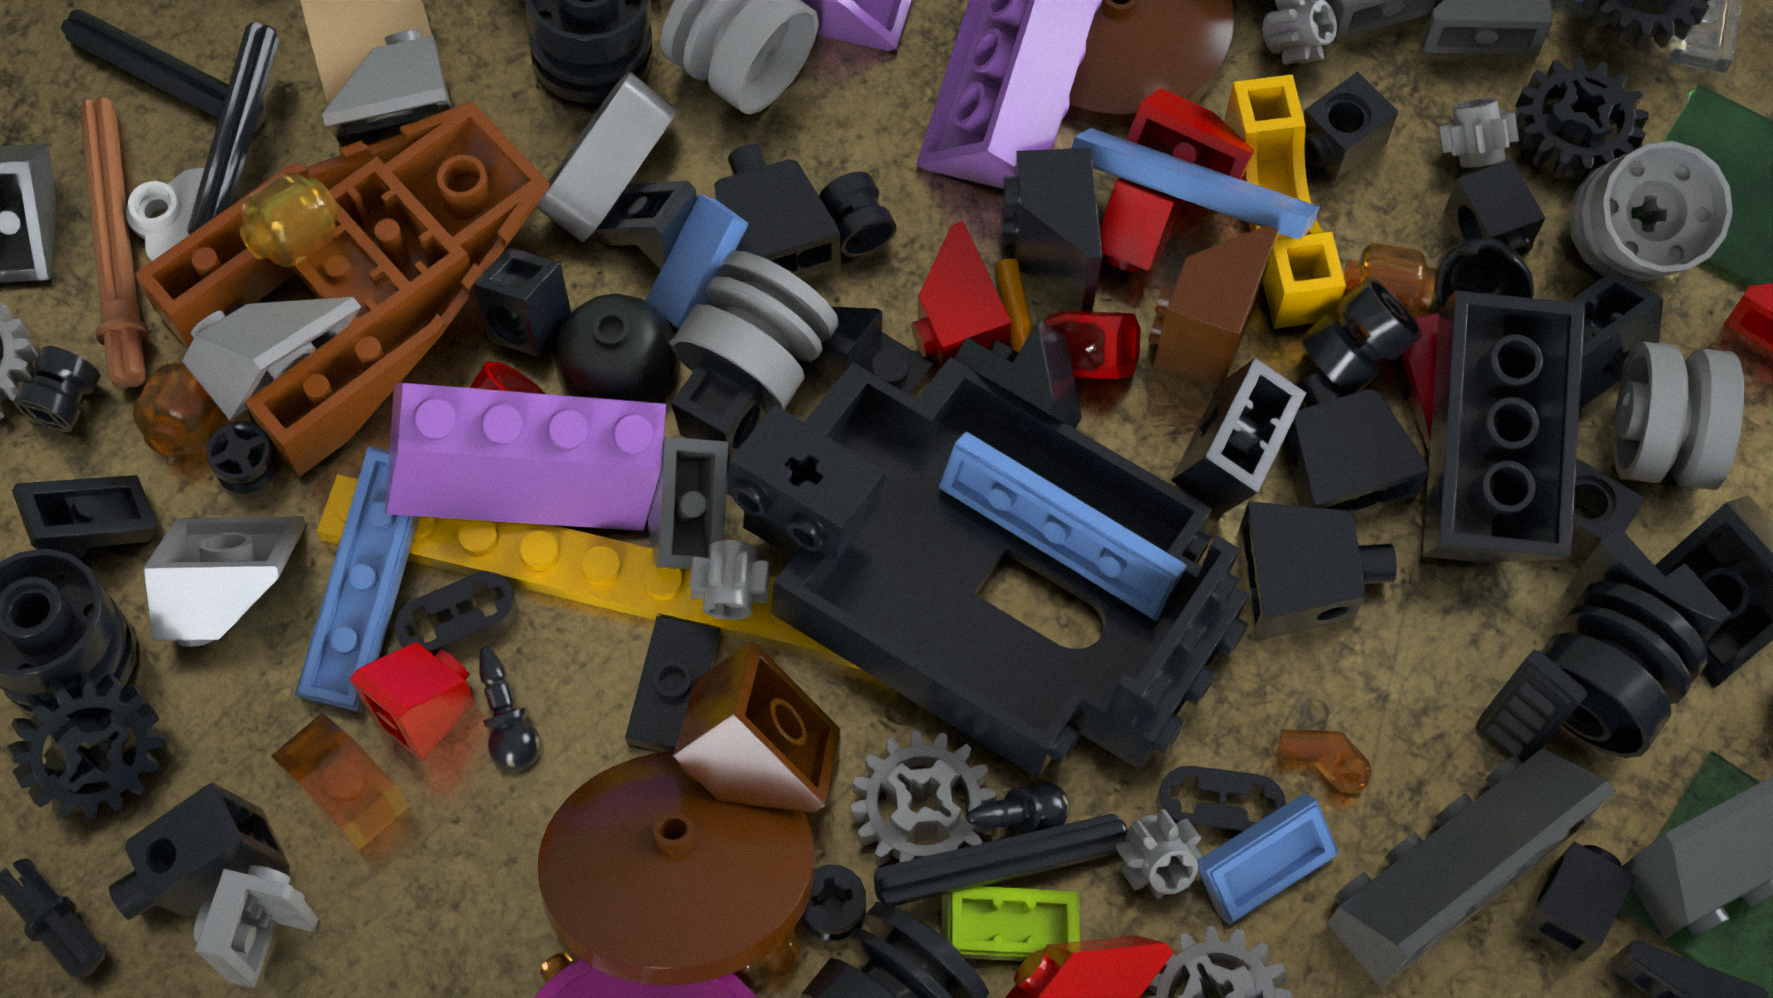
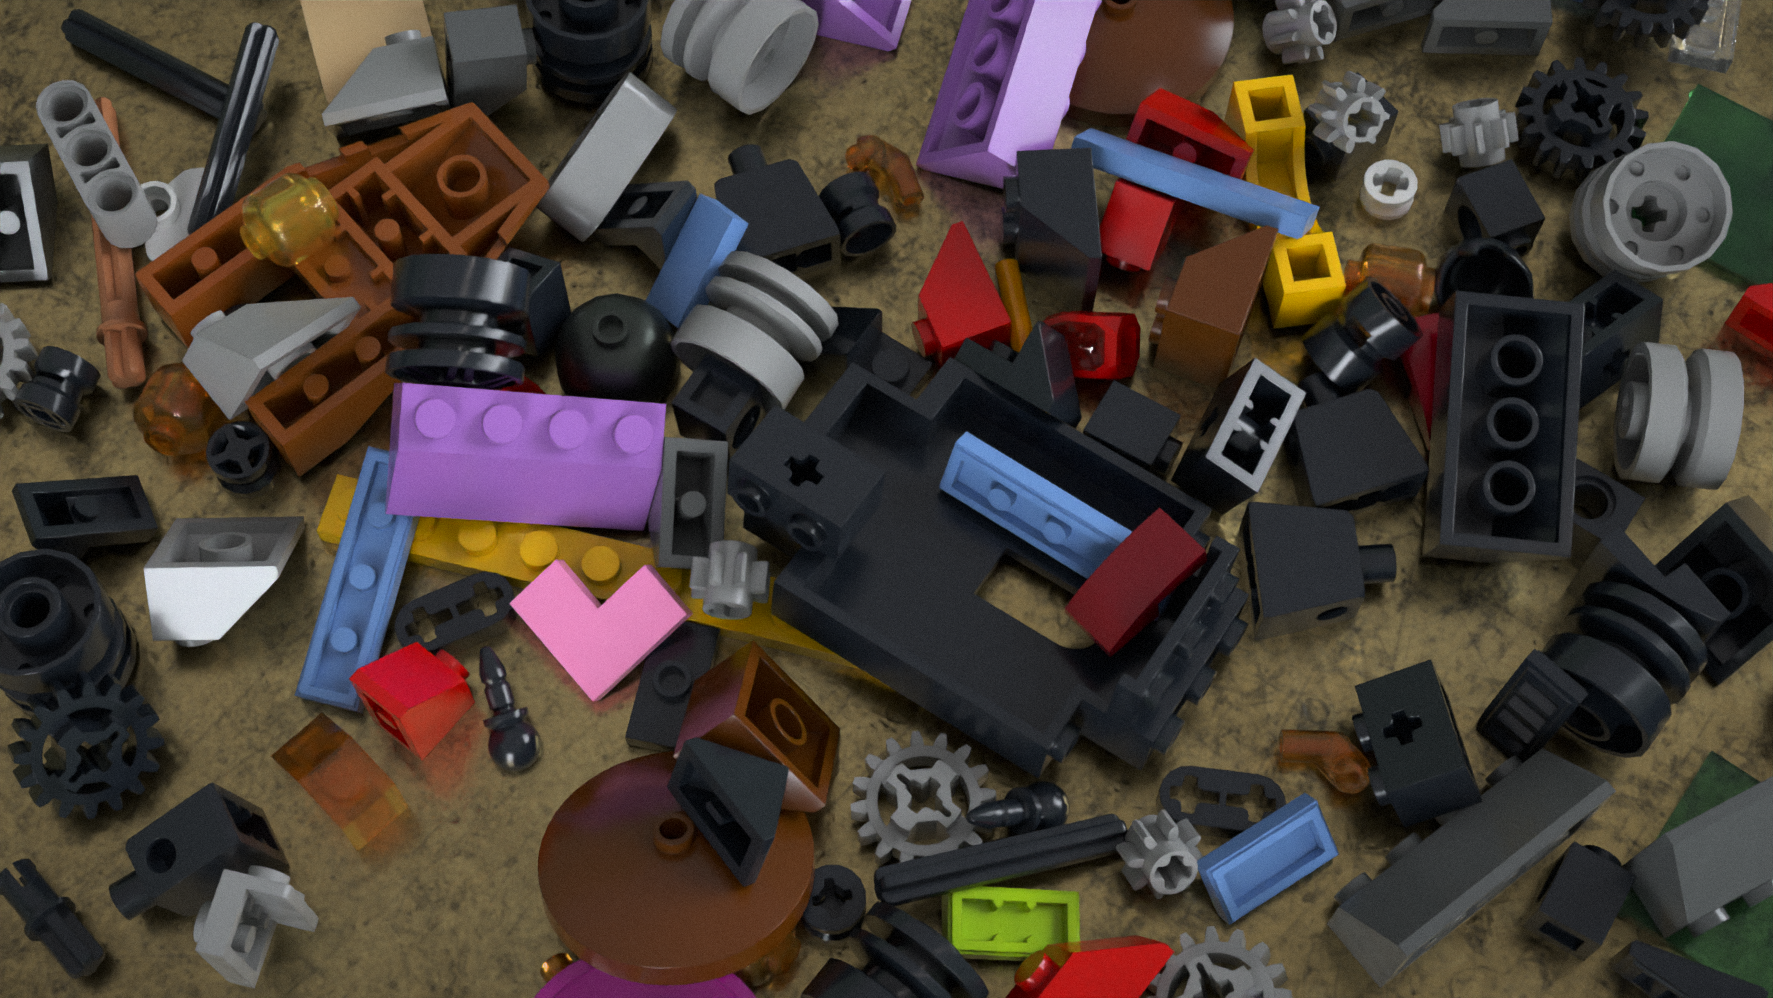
(96, 164): none -> light grey beam
(459, 315): none -> black wheel
(487, 56): none -> dark grey slope
(594, 639): none -> bright pink tile
(731, 801): none -> black slope
(892, 163): none -> clear orange arm
(1133, 579): none -> dark red slope
(1136, 429): none -> black brick
(1349, 111): none -> light grey gear
(1385, 206): none -> white bush
(1415, 744): none -> black brick

